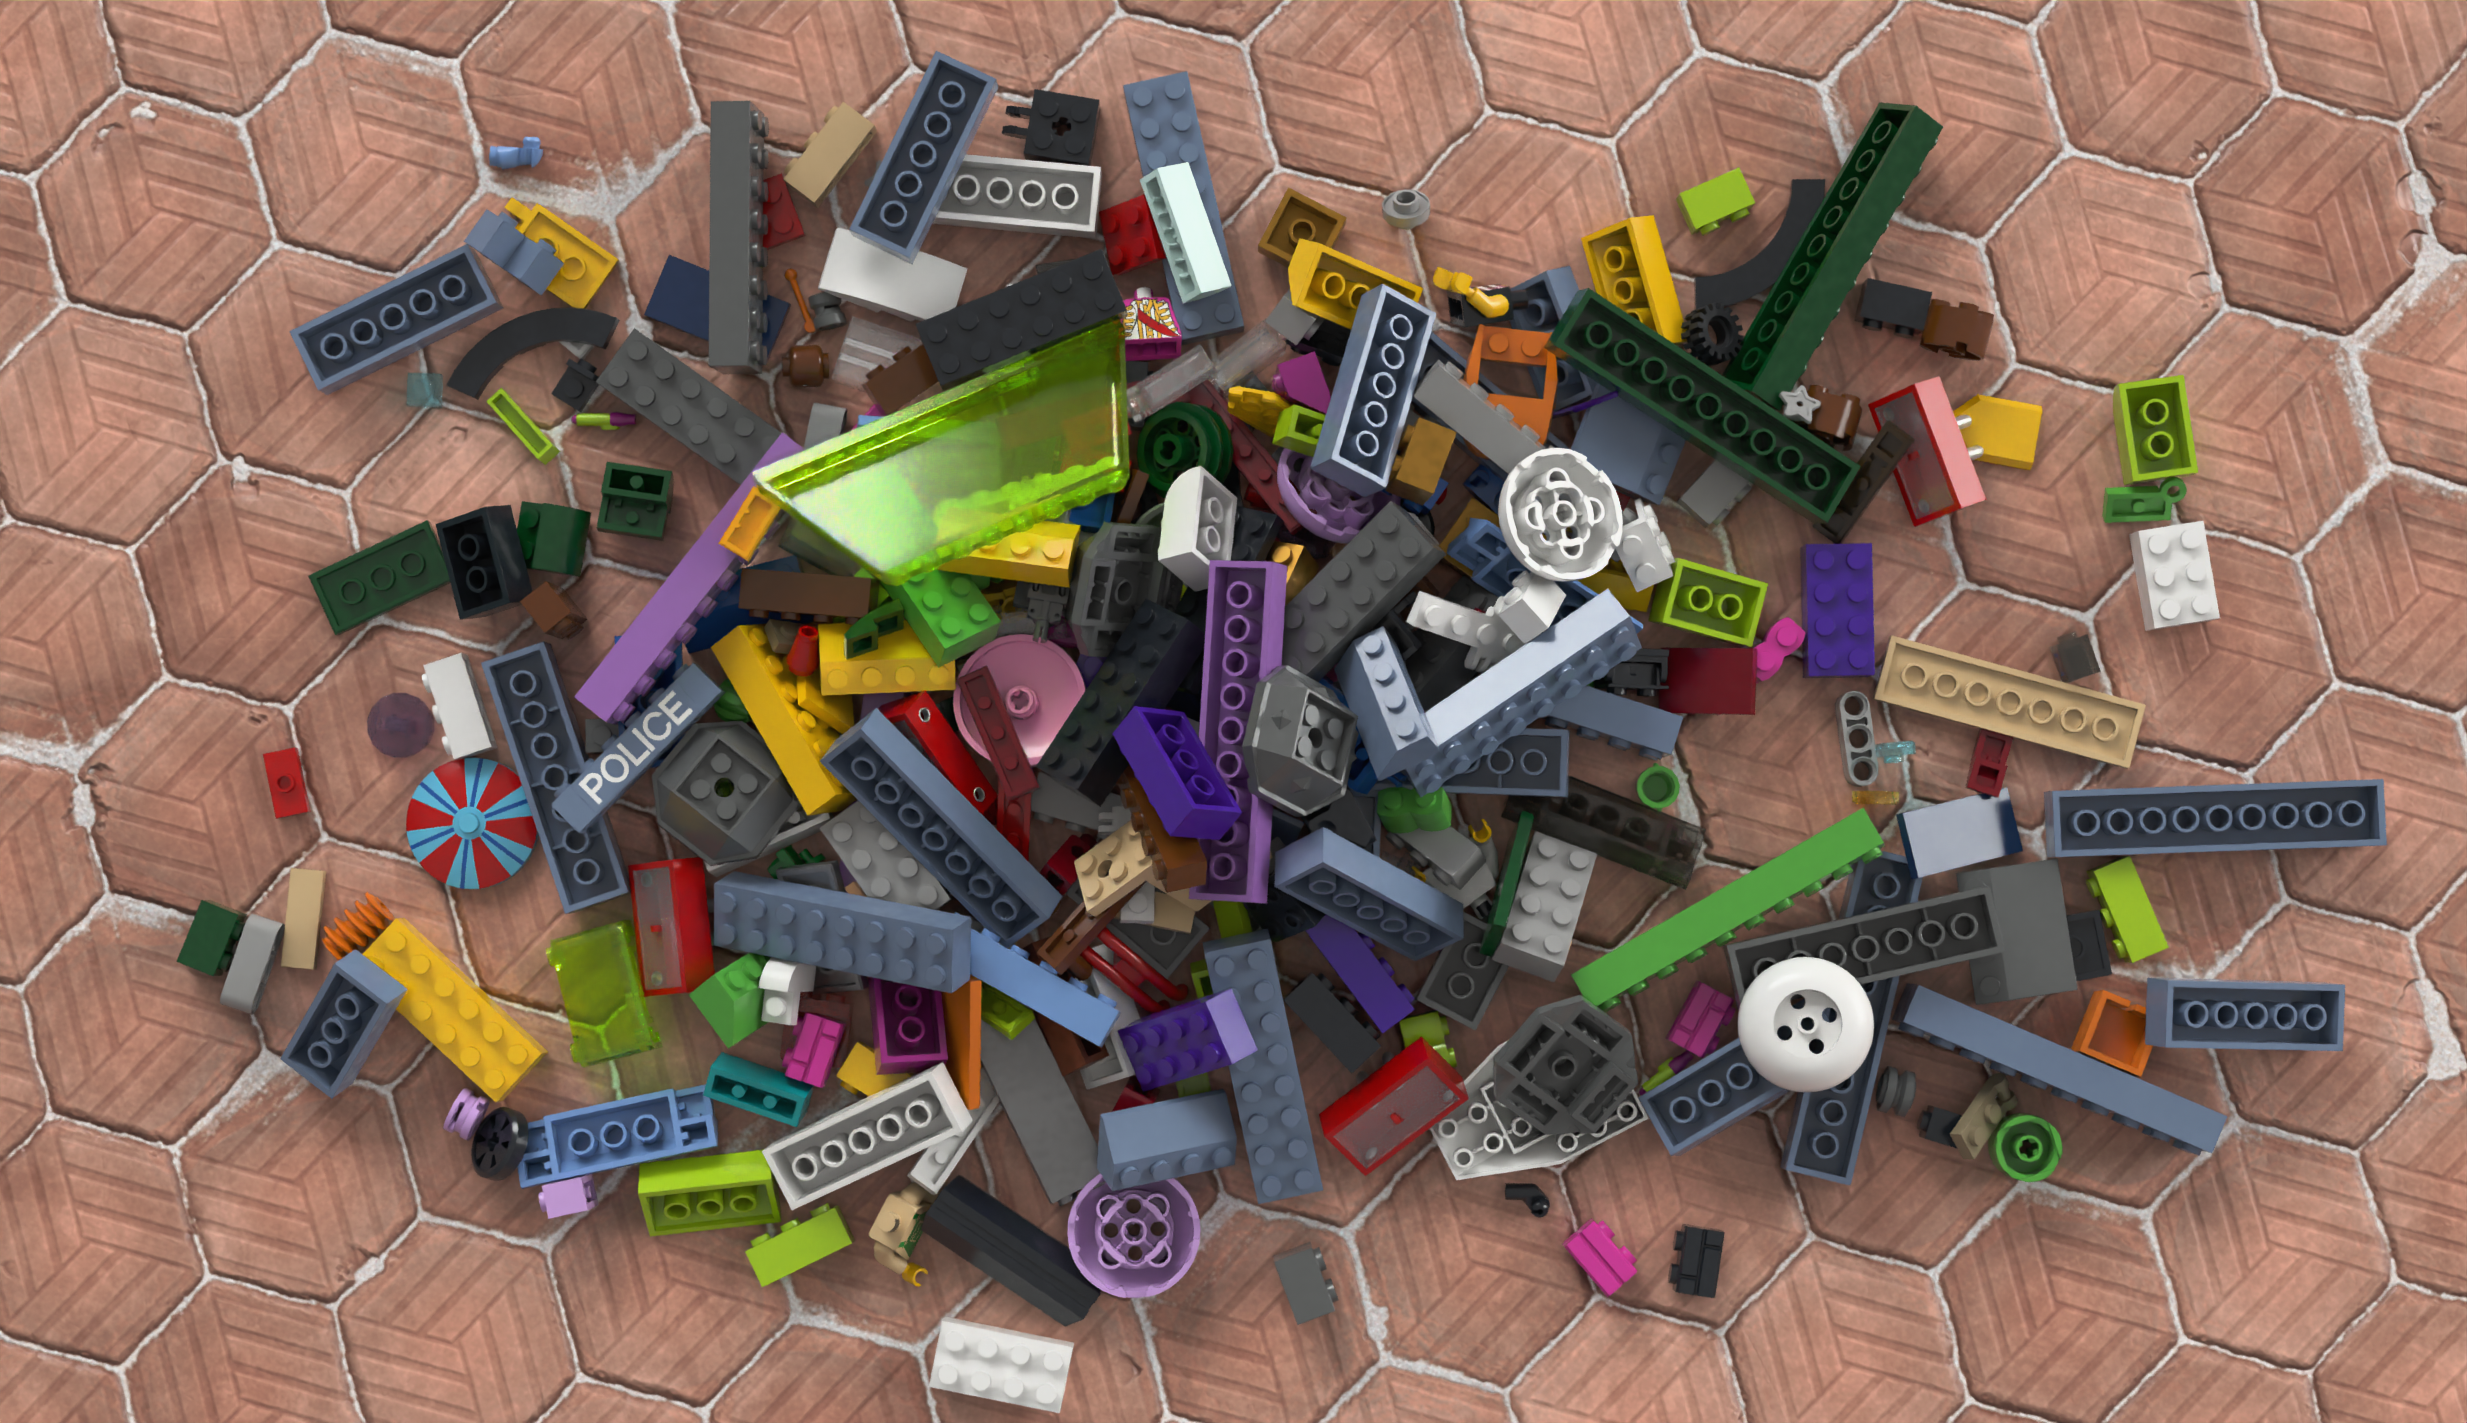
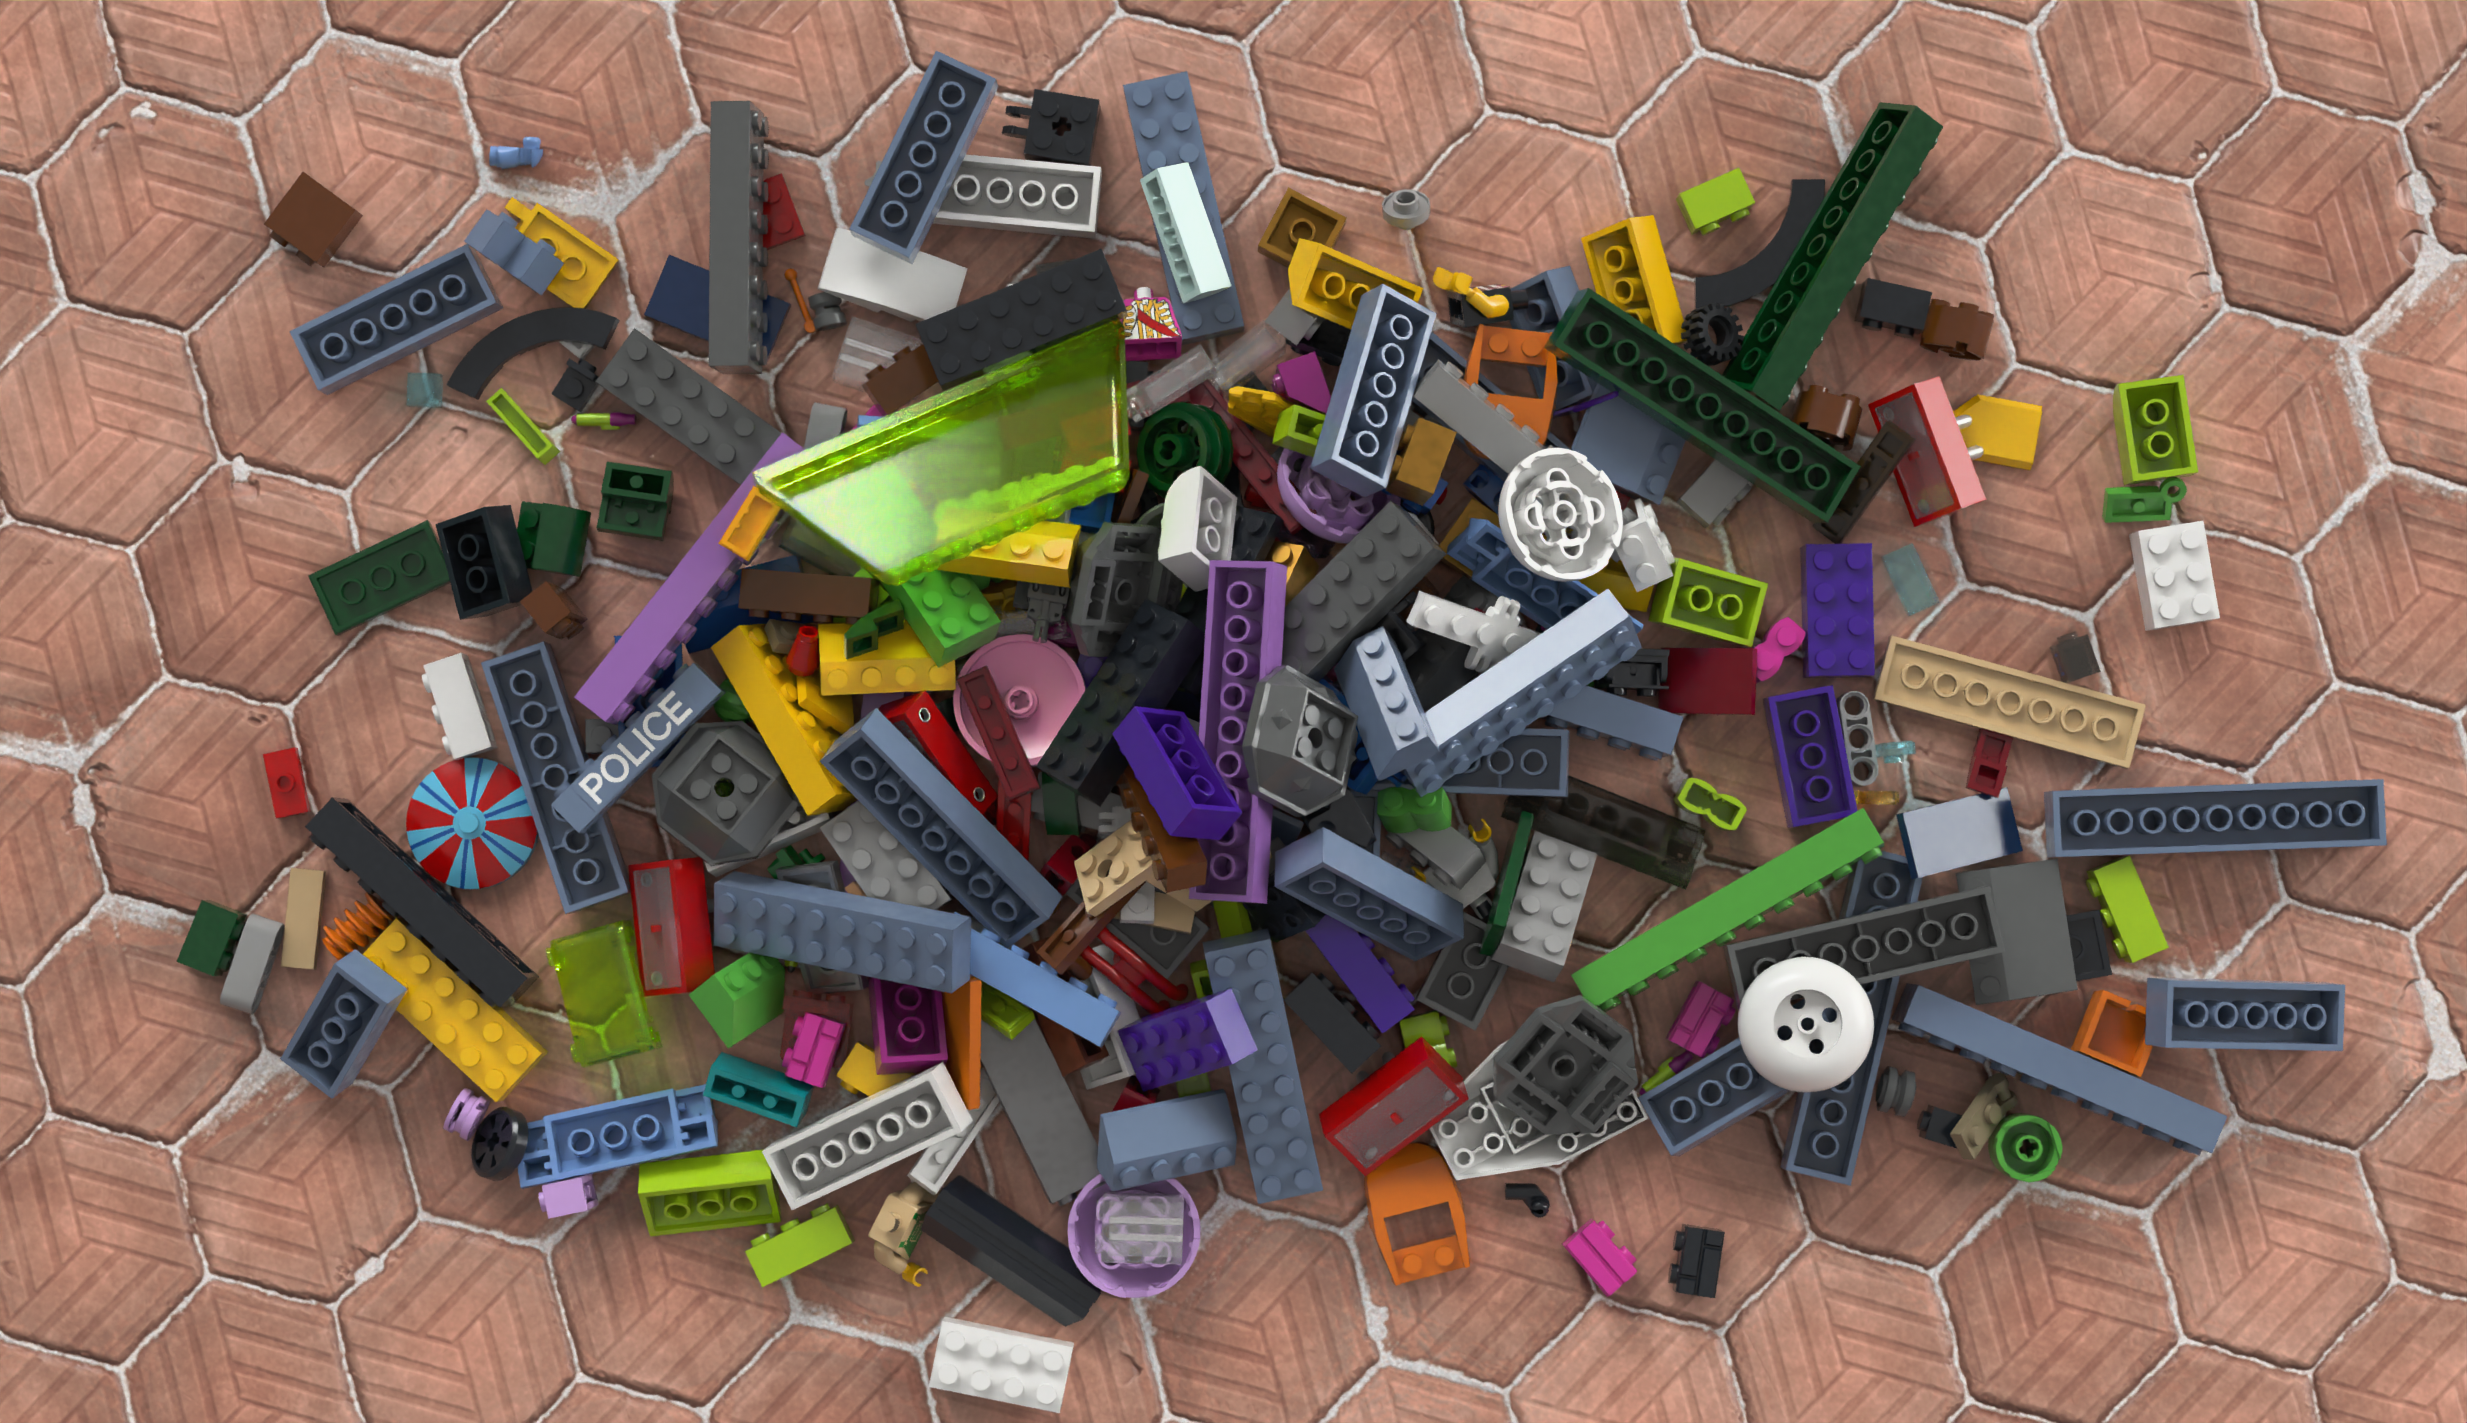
(312, 221): none -> reddish brown brick
(400, 725): clear purple tile -> none
(421, 902): none -> black brick
(782, 985): white brick -> none
(806, 366): reddish brown head -> none
(829, 154): tan brick -> none
(1060, 808): none -> dark green slope
(1131, 236): red plate -> none
(1140, 1228): none -> clear brick
(1304, 1282): dark grey brick -> none
(1408, 1182): none -> orange slope
(1531, 605): white brick -> none
(1657, 787): bright green piece -> none
(1717, 809): none -> lime brick
(1795, 412): light grey plate -> none
(1810, 756): none -> dark purple brick
(1910, 579): none -> clear light blue tile

